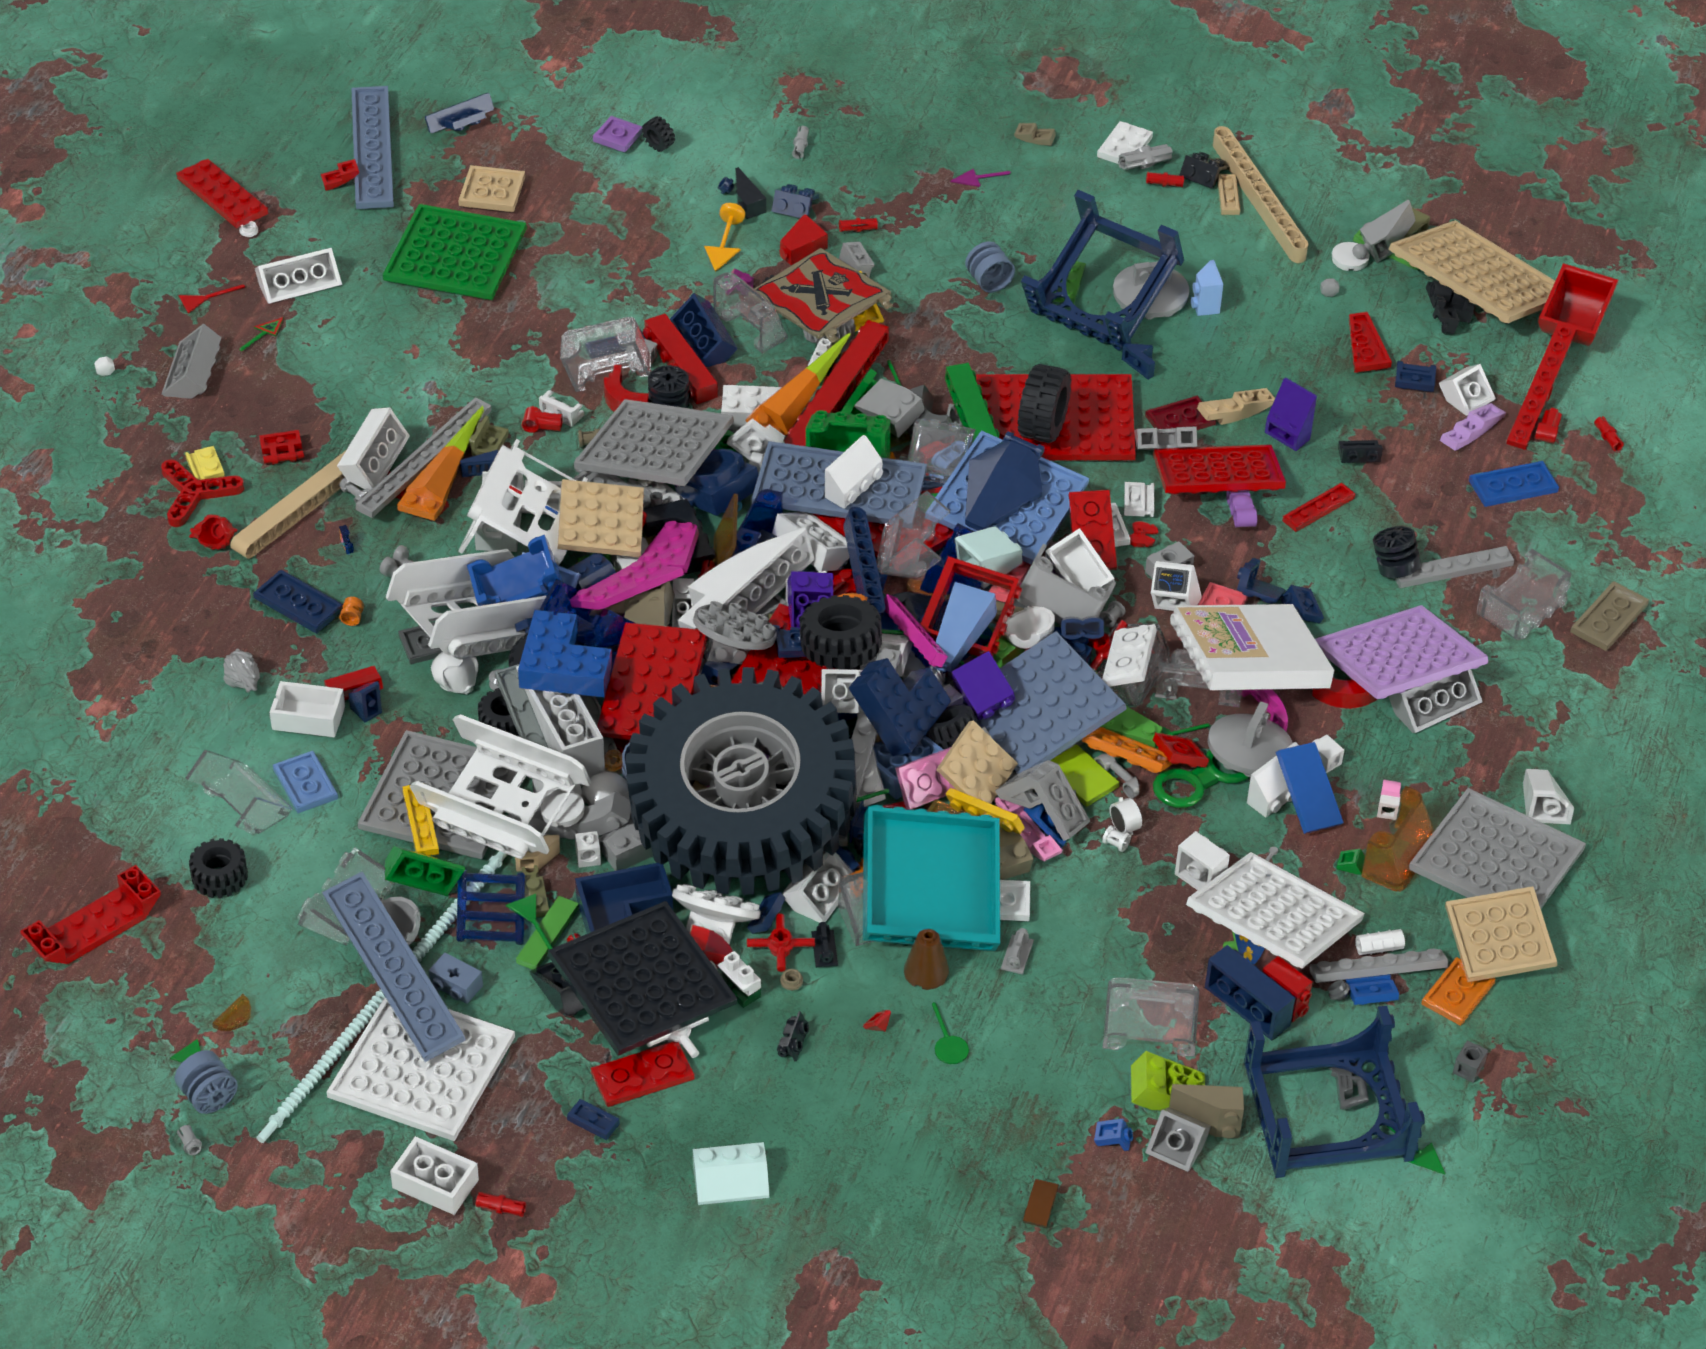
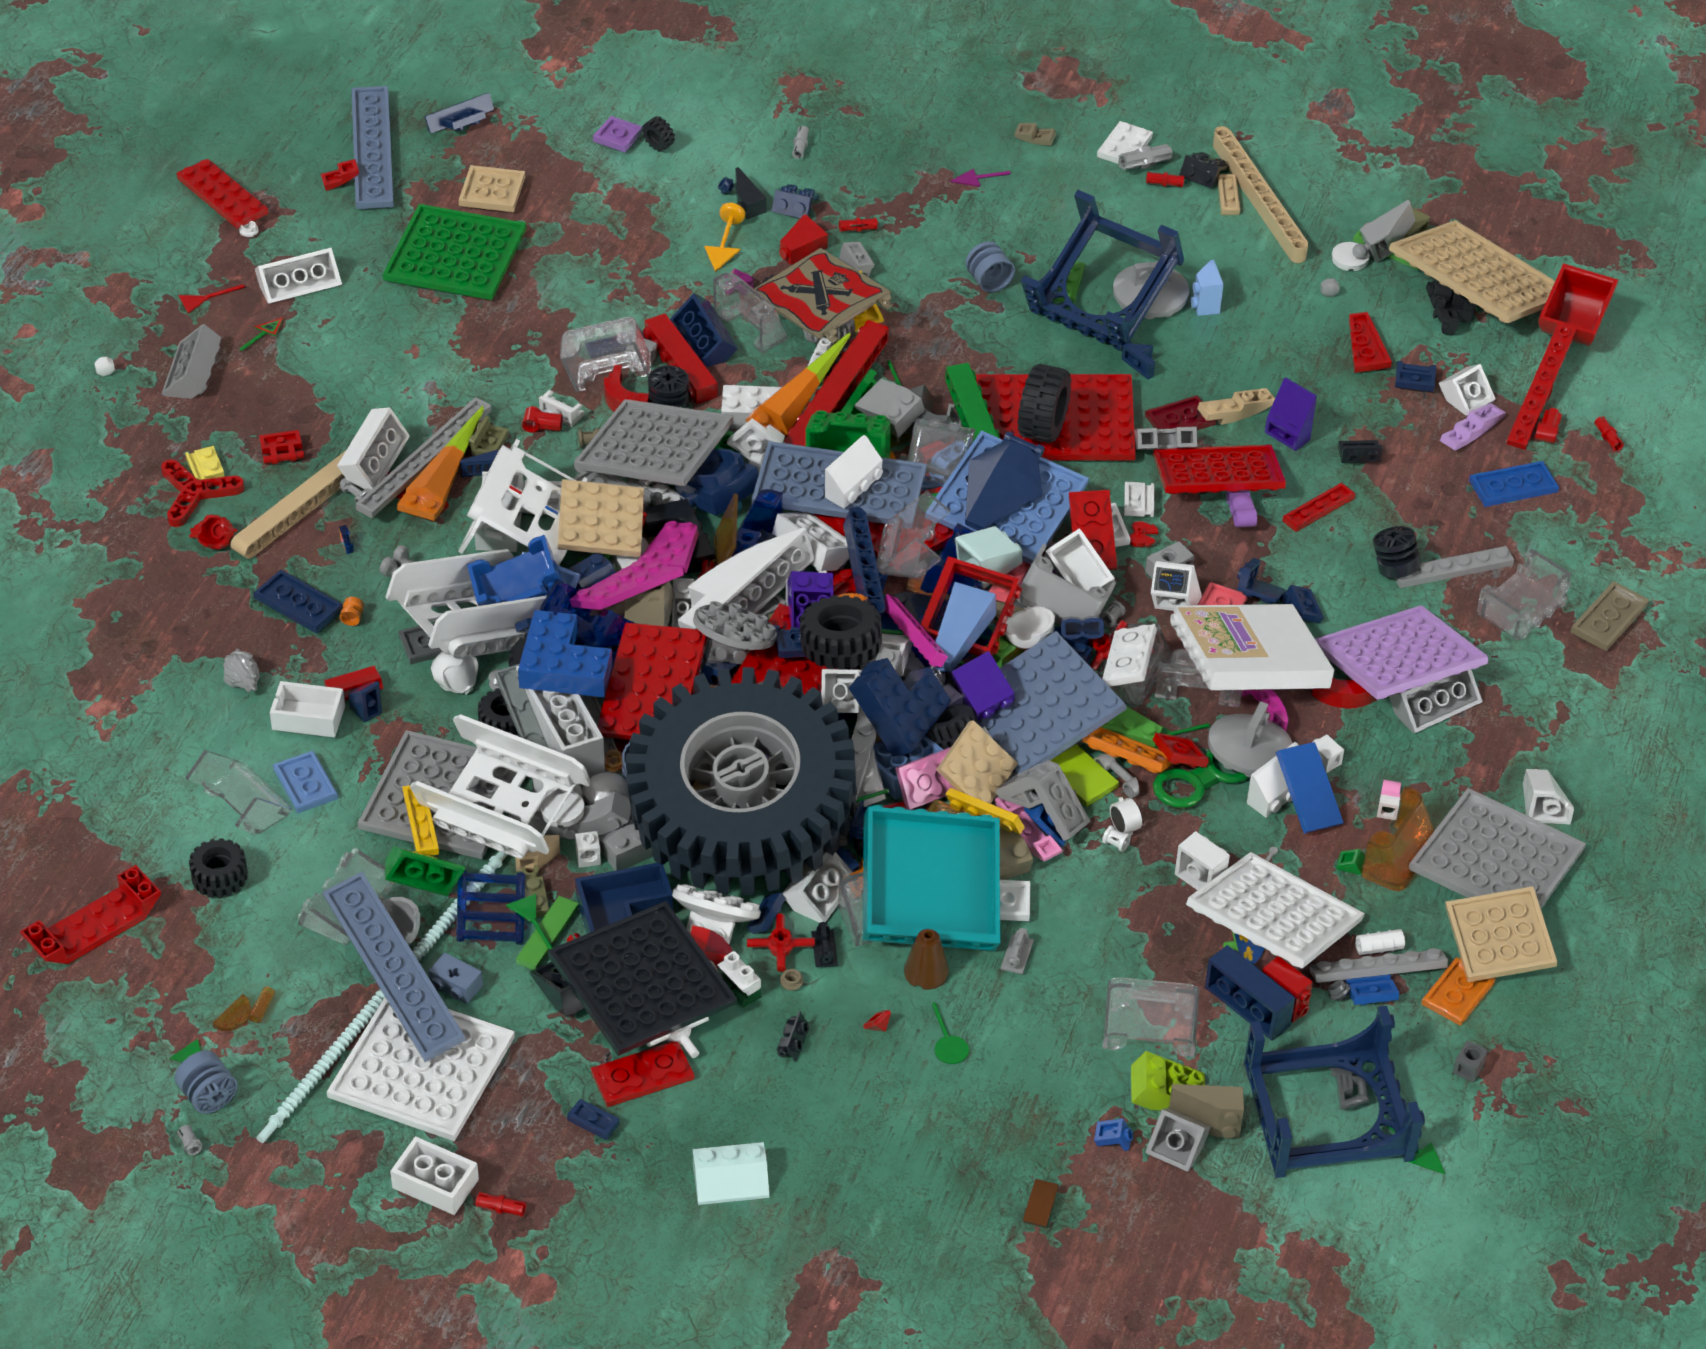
(261, 1005): none -> clear orange hinge

